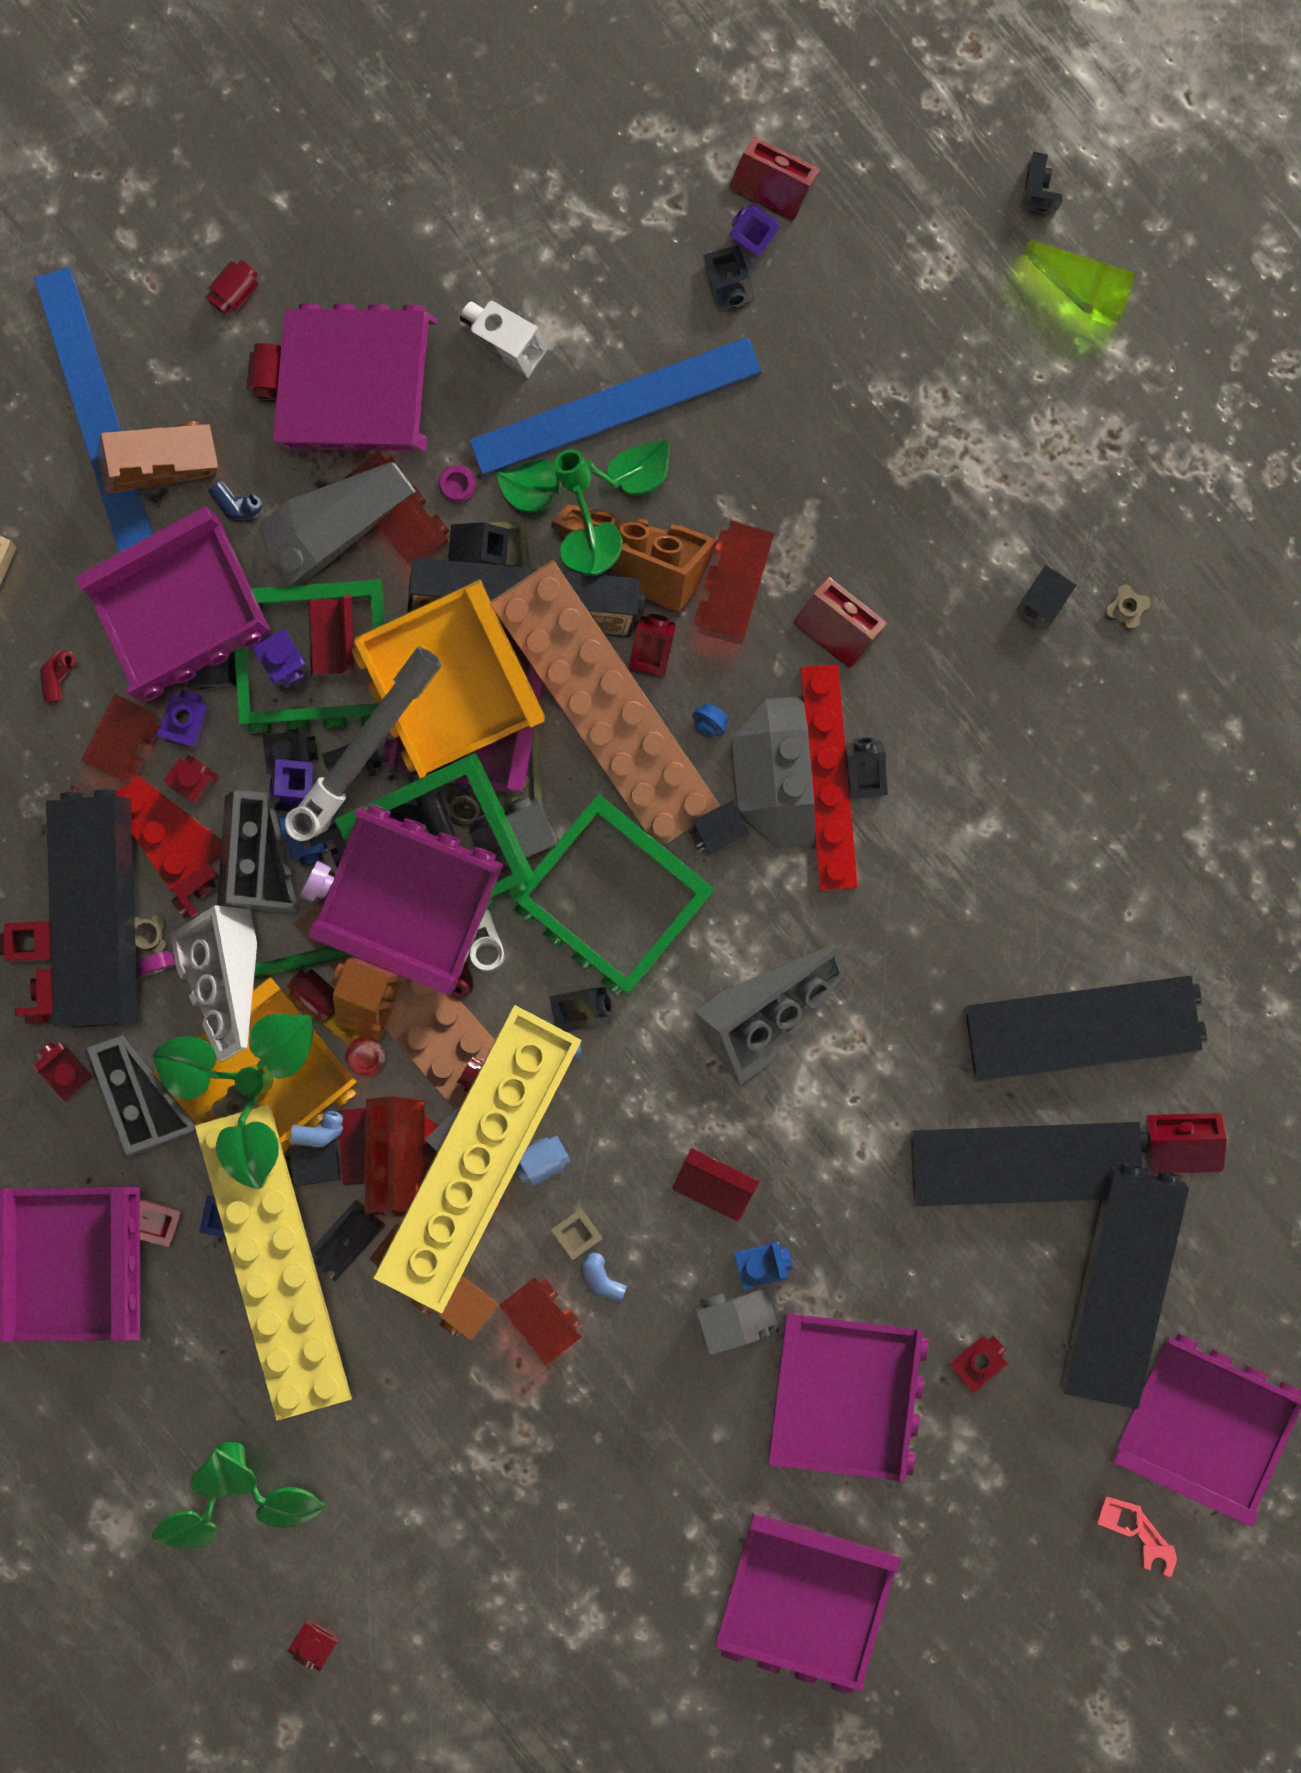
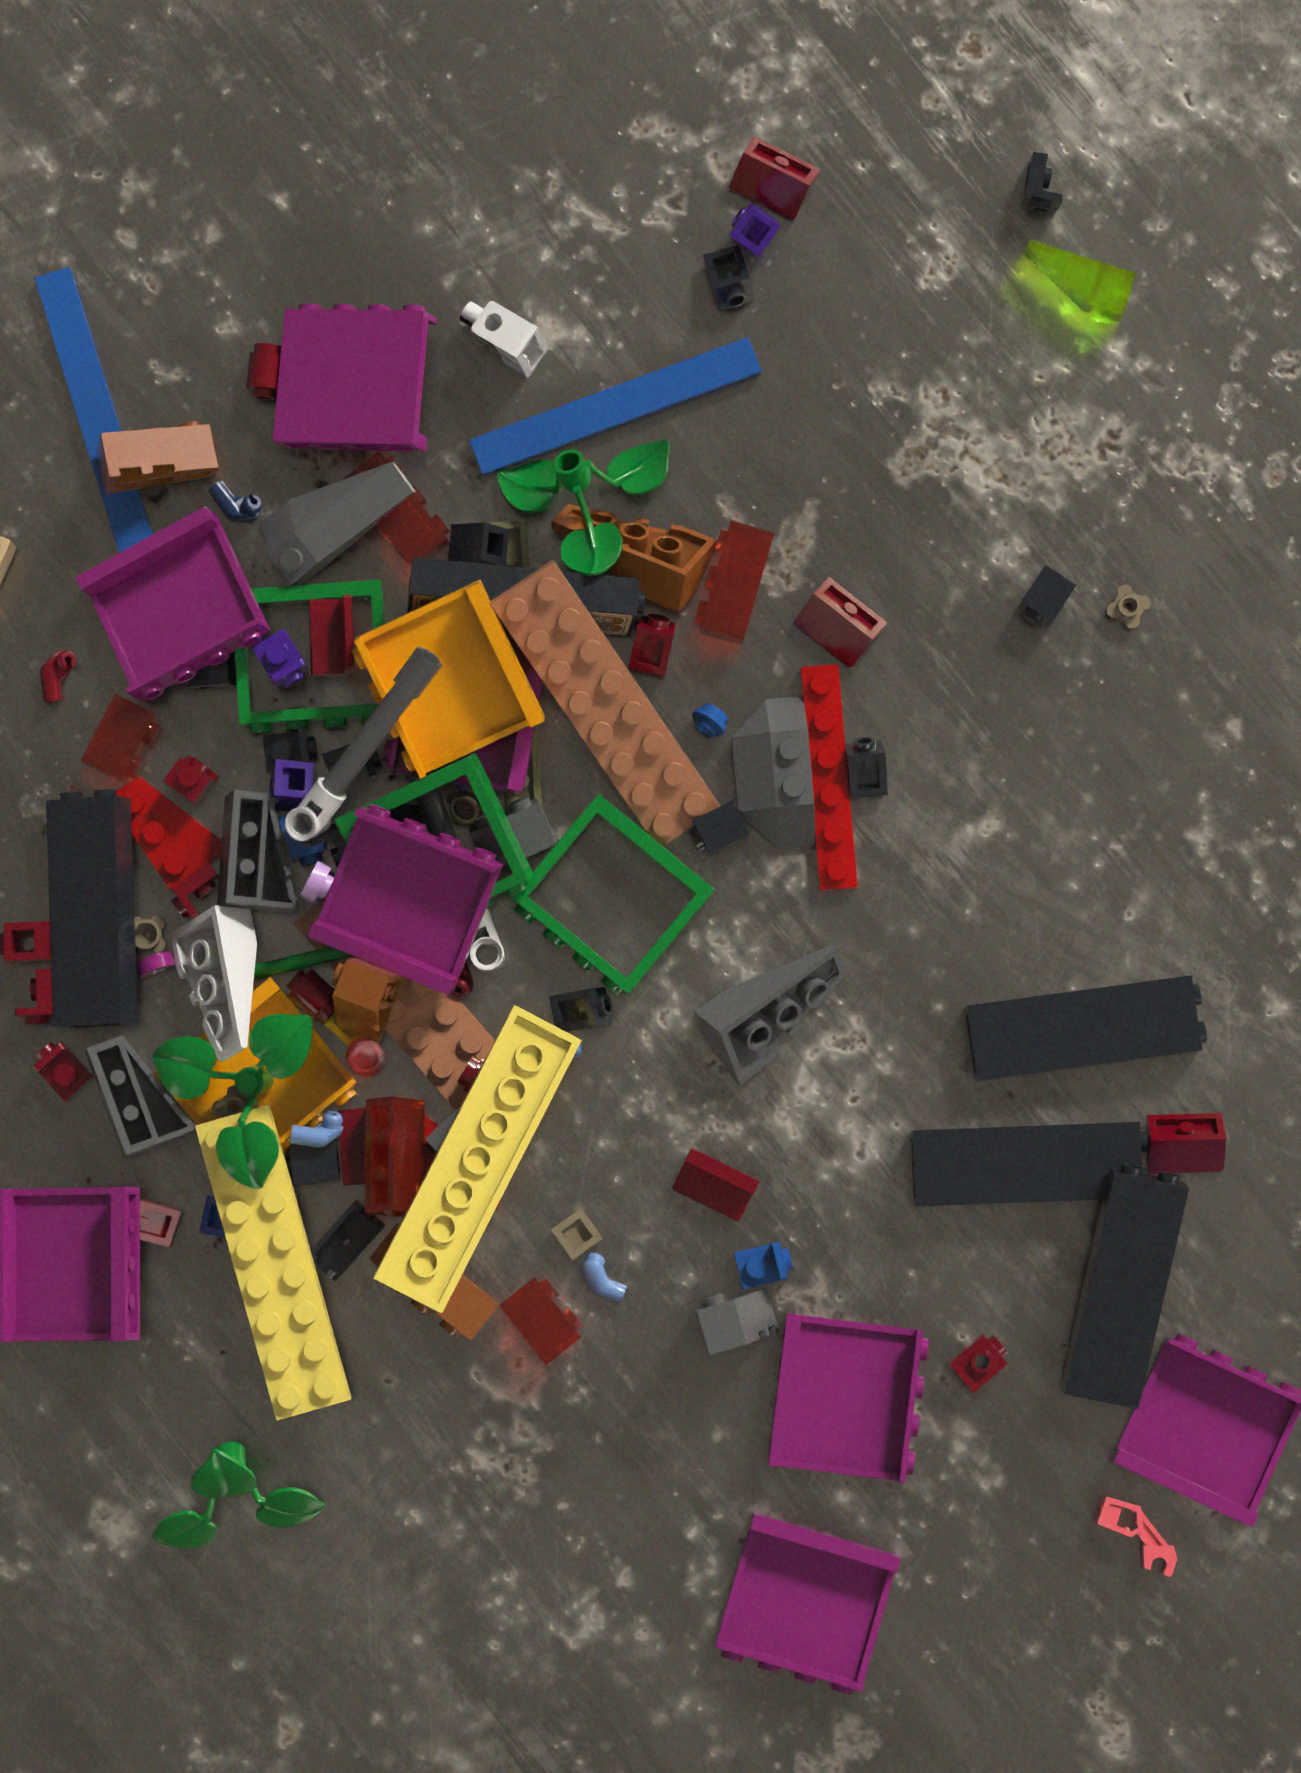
(186, 733): dark purple brick -> none
(232, 287): dark red brick -> none
(313, 1645): dark red brick -> none
(457, 484): magenta tile -> none
(542, 1161): medium blue brick -> none

